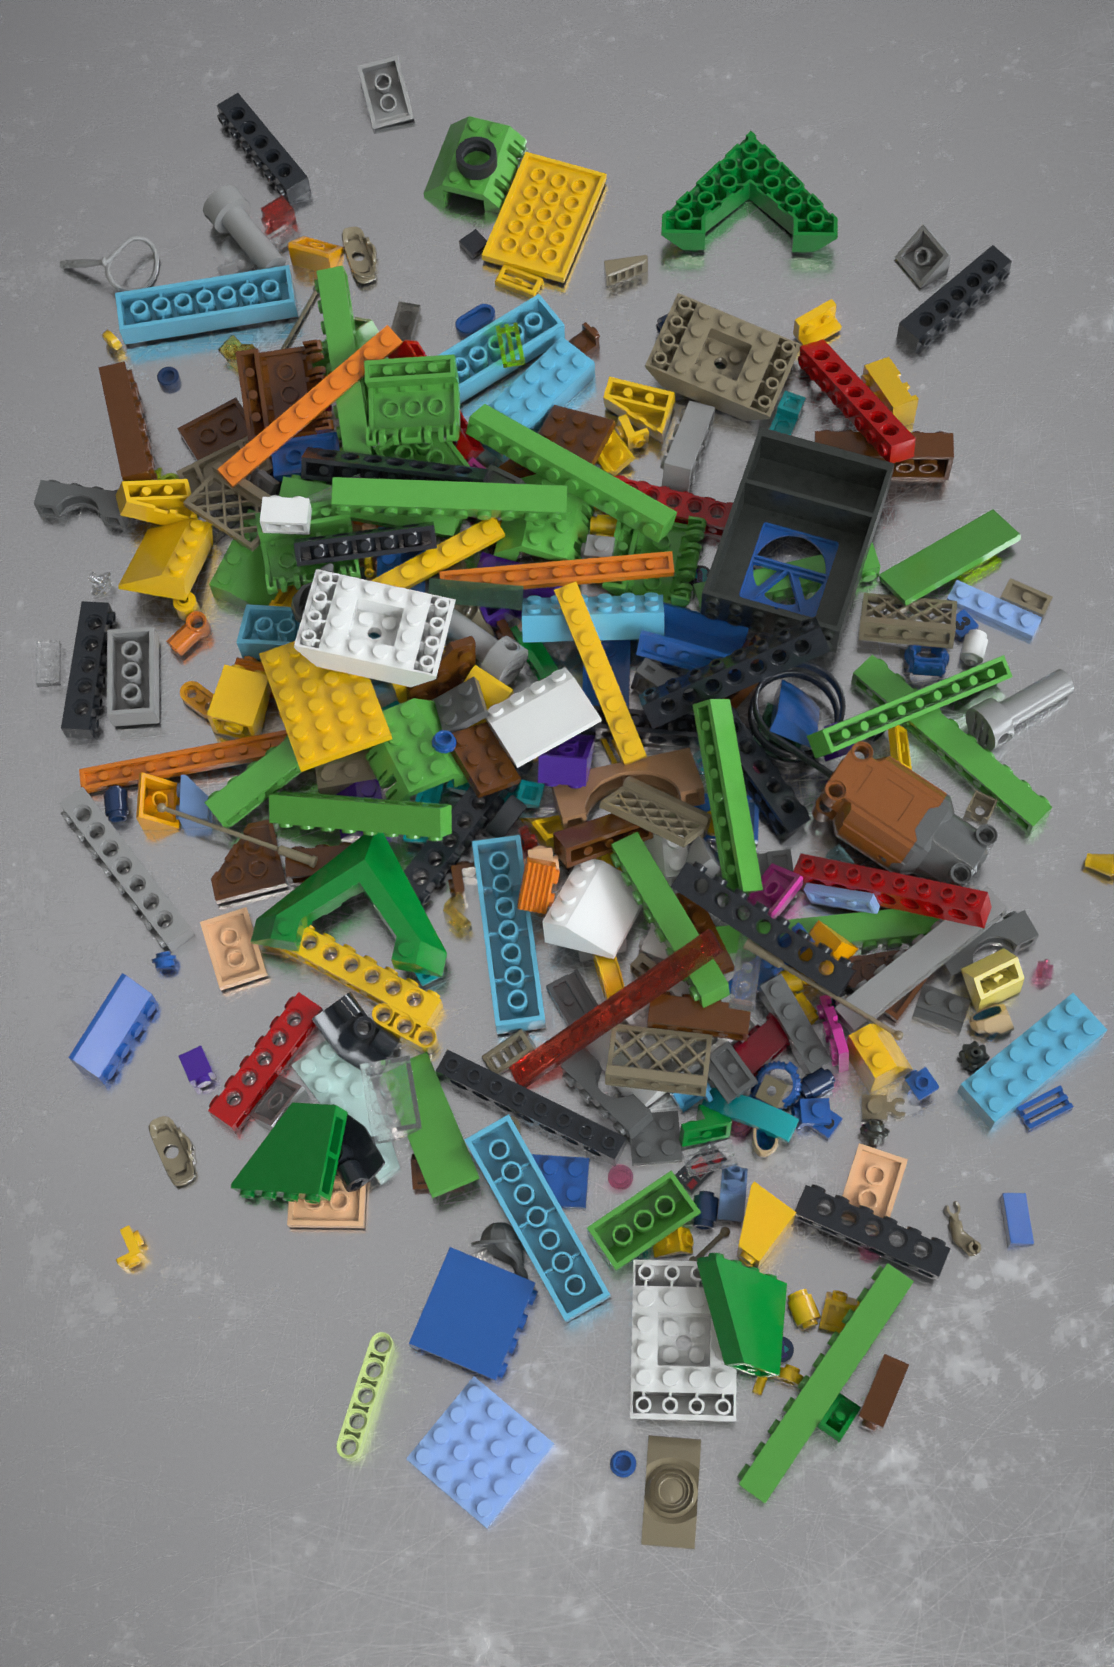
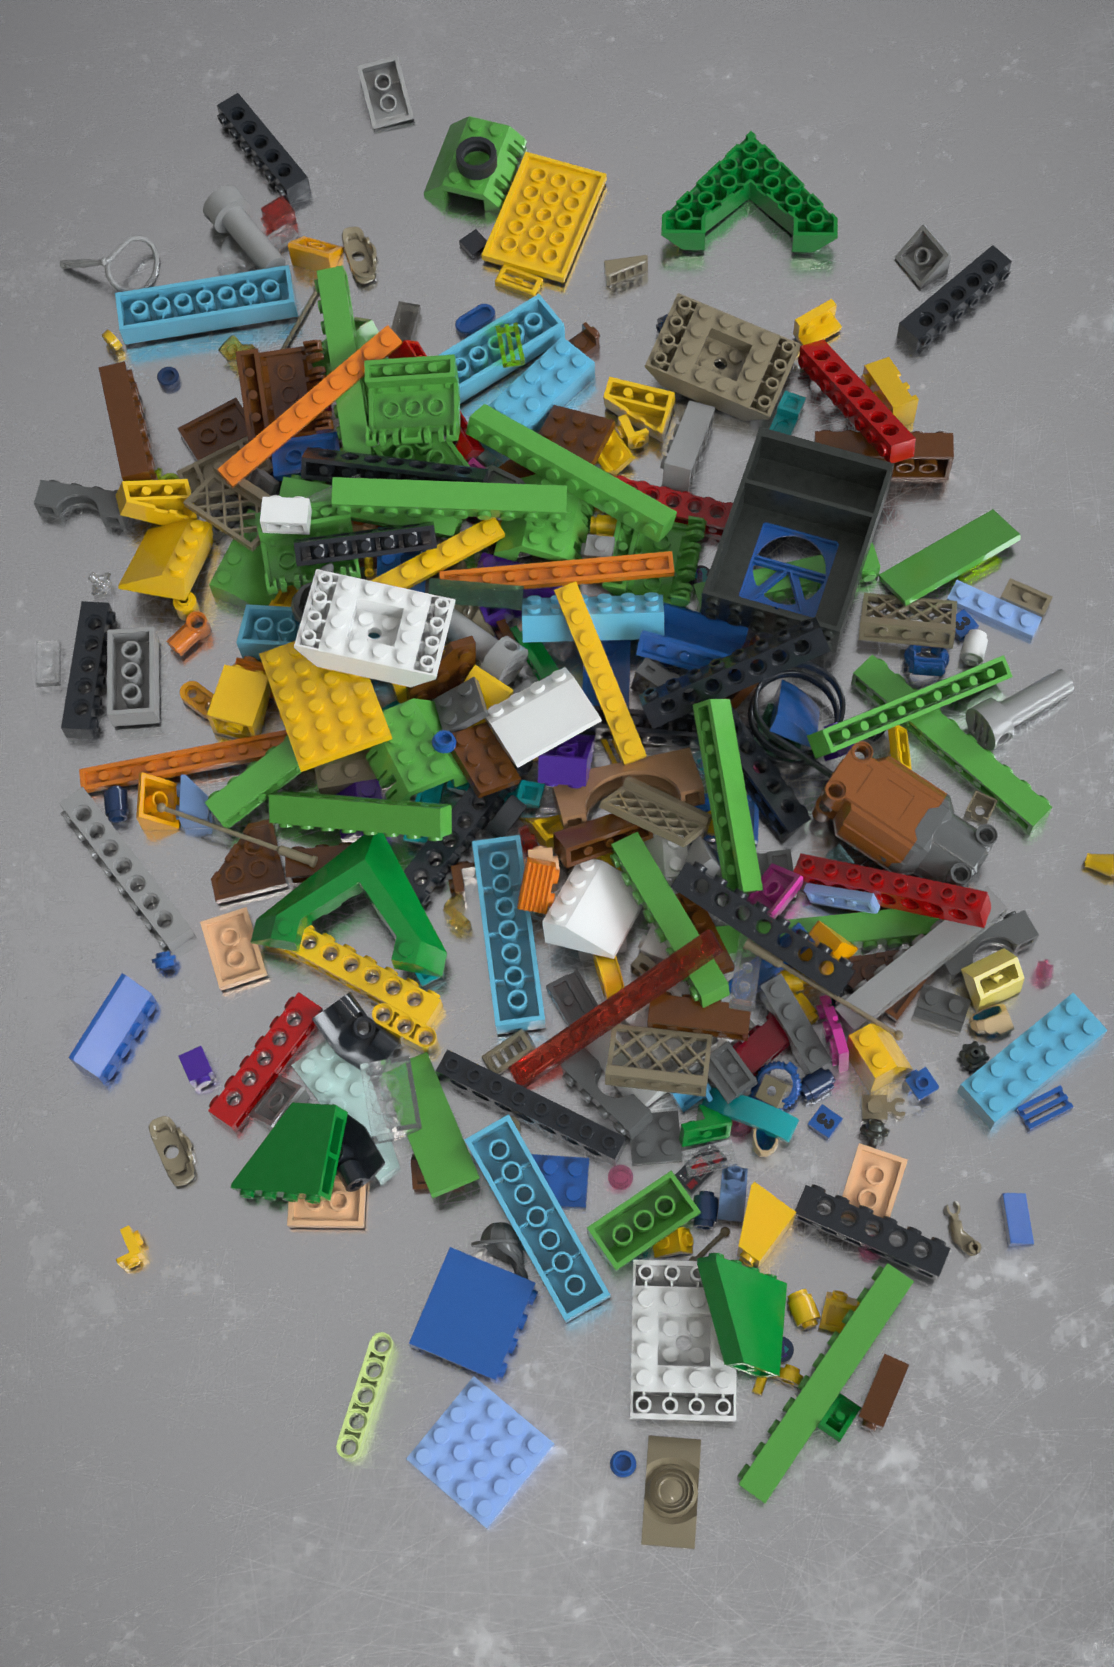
(812, 1112): blue bracket -> none

